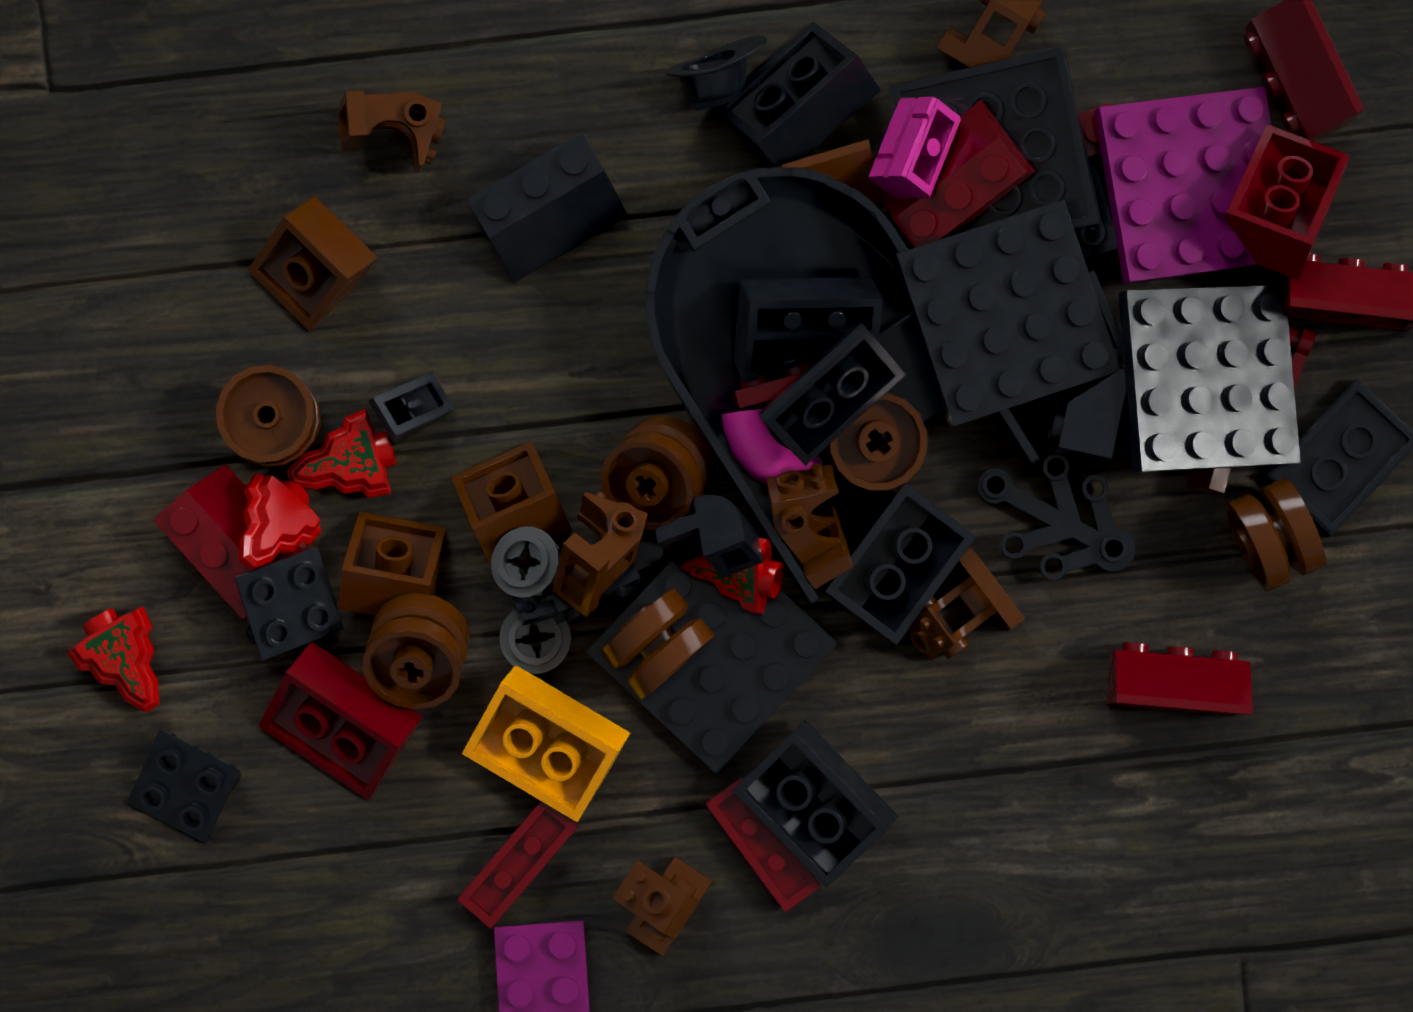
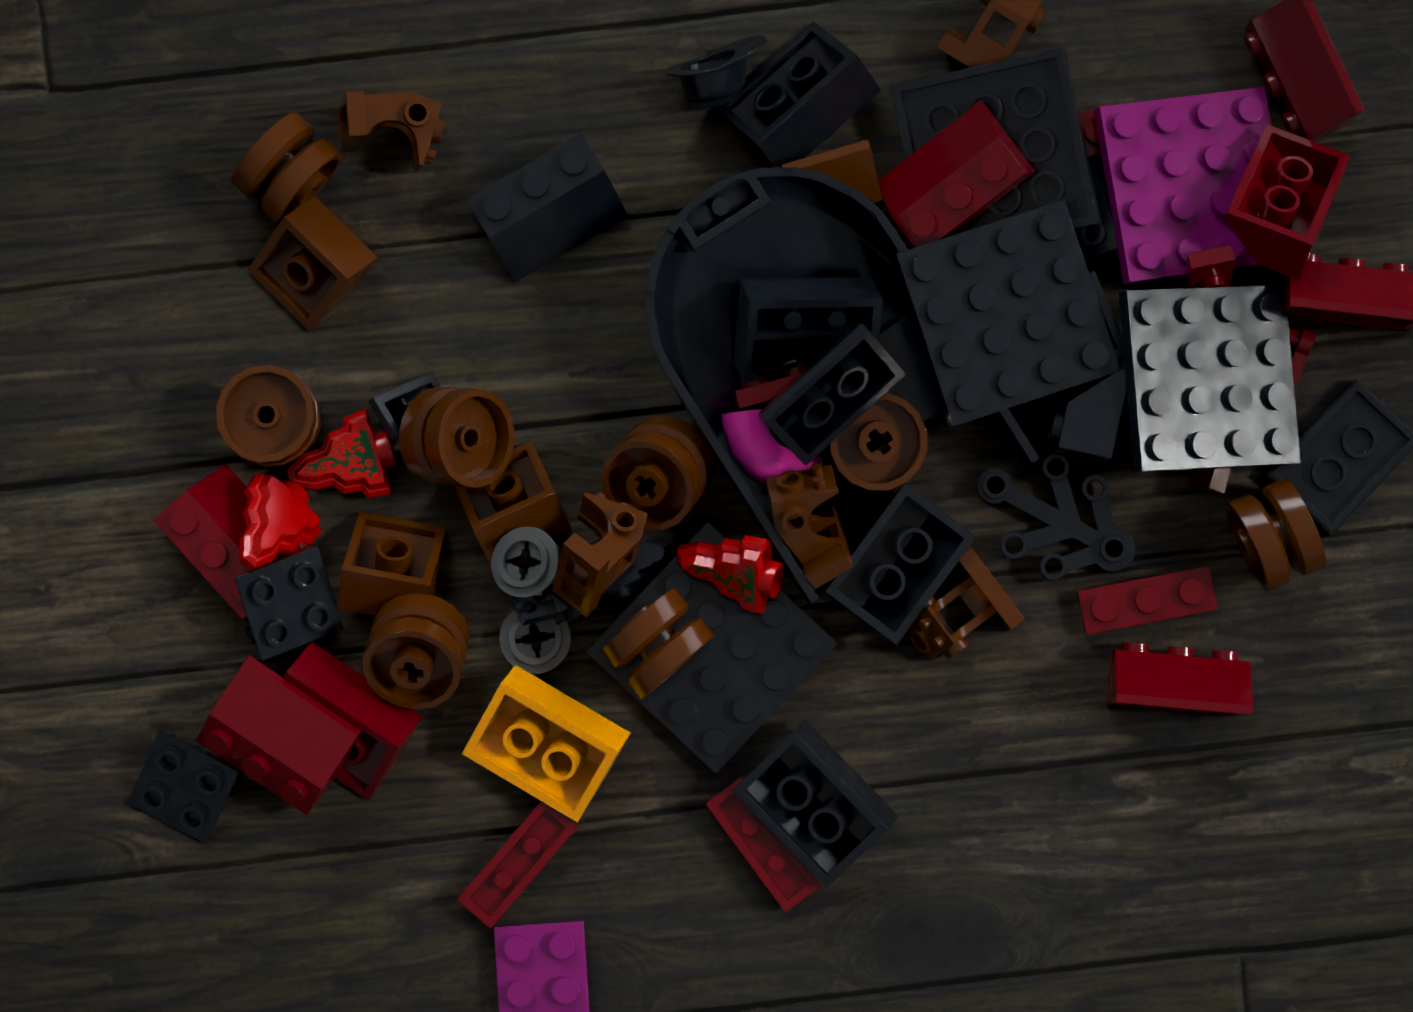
(120, 655): red rock -> none
(278, 735): none -> dark red slope
(286, 167): none -> reddish brown wheel
(457, 437): none -> reddish brown wheel
(660, 901): reddish brown tile -> none
(716, 533): black brick -> none
(914, 147): dark pink brick -> none
(1146, 600): none -> dark red plate
(1209, 268): none -> dark red plate

